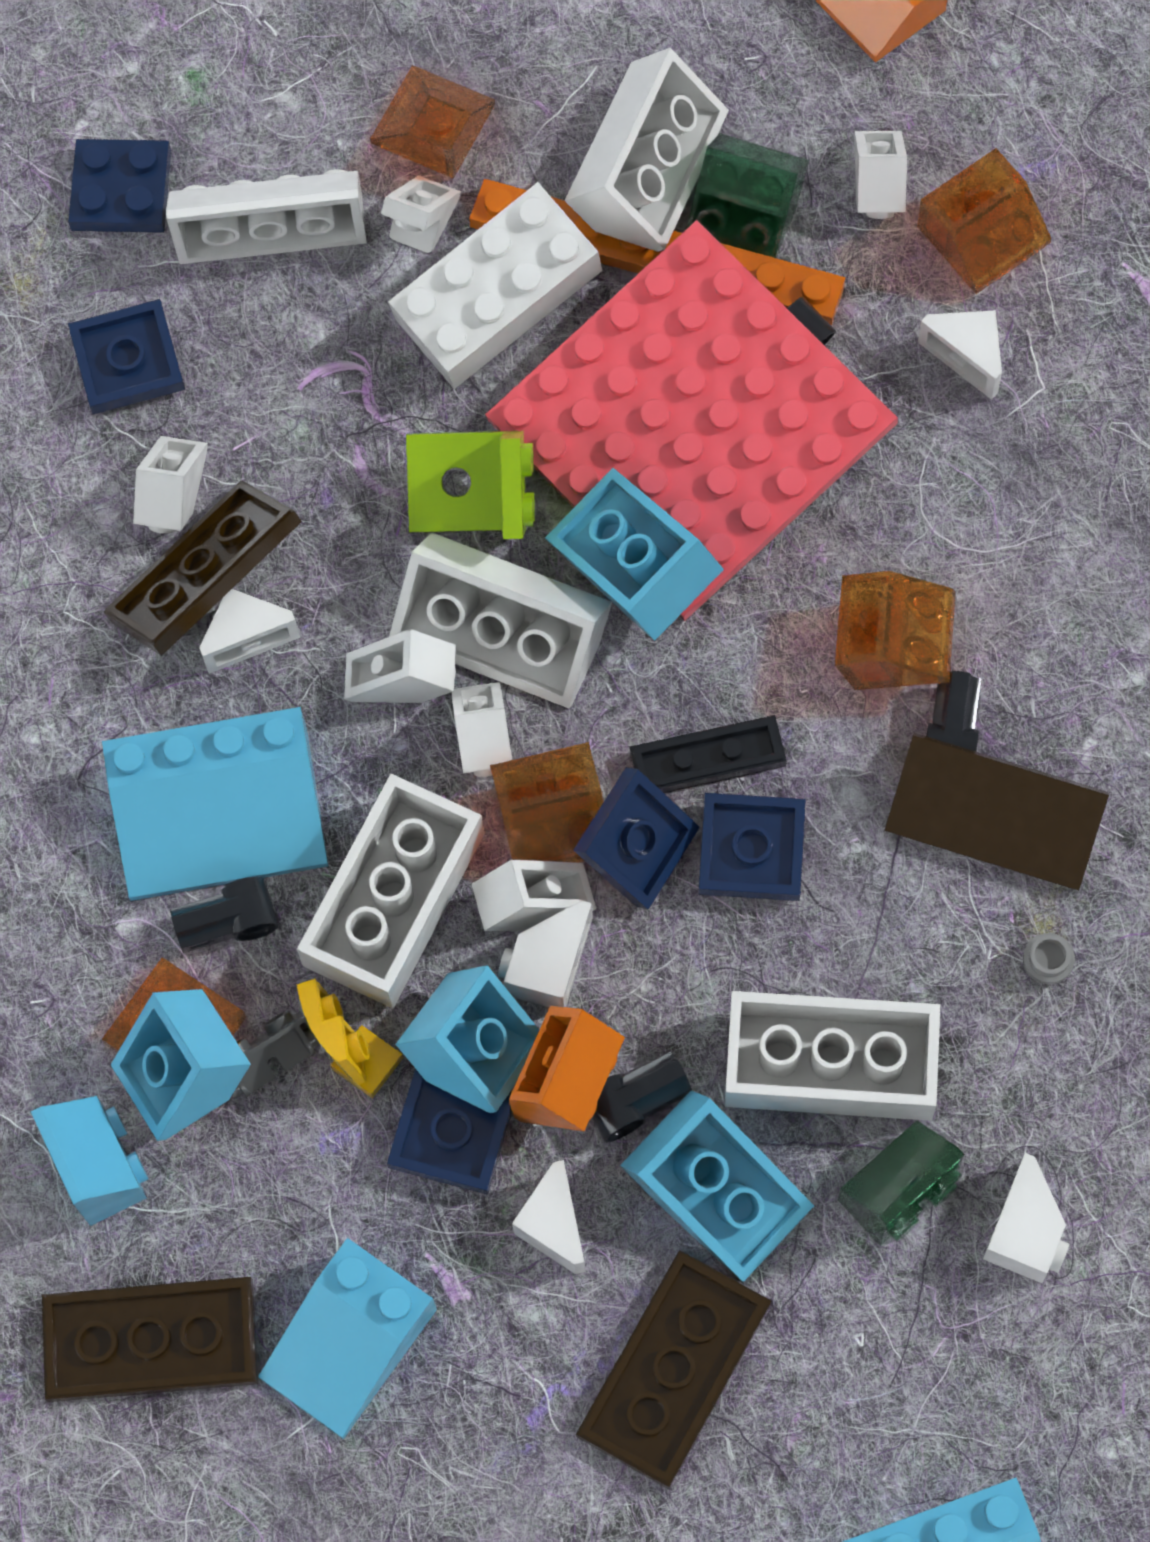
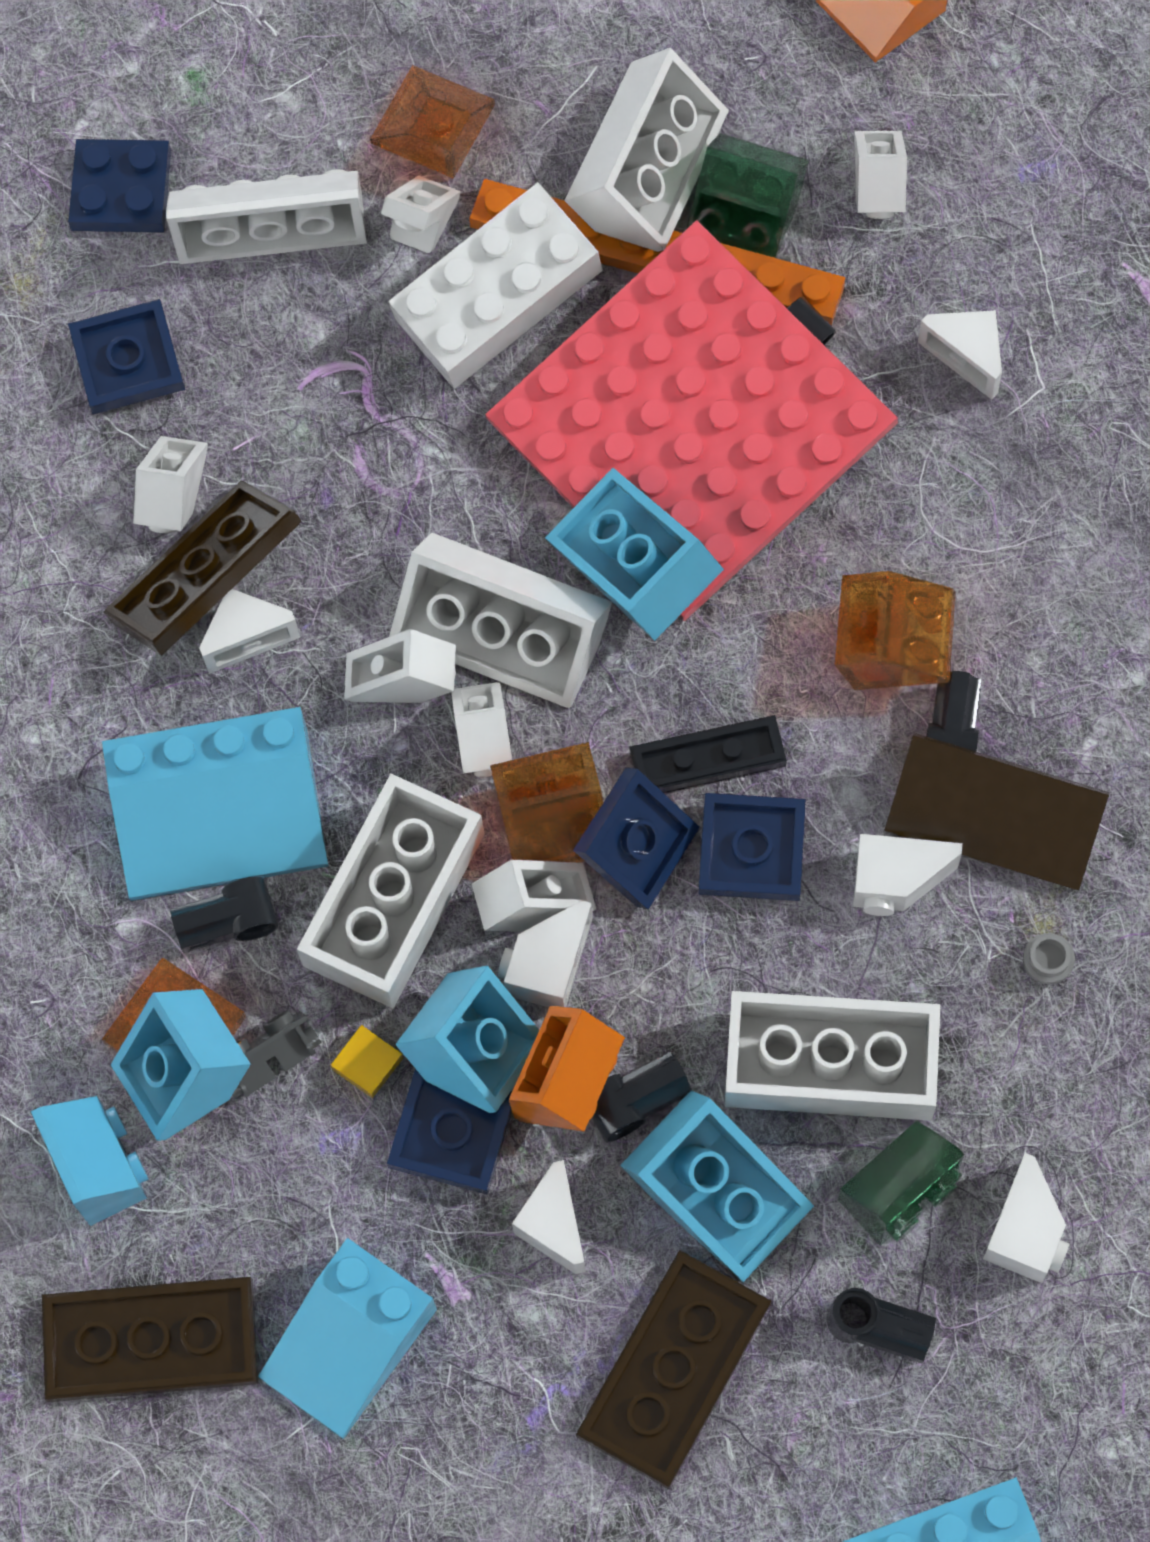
(332, 1031): yellow slope -> none
(497, 474): lime bracket -> none
(886, 1326): none -> black piece
(900, 871): none -> white slope
(984, 221): clear orange slope -> none

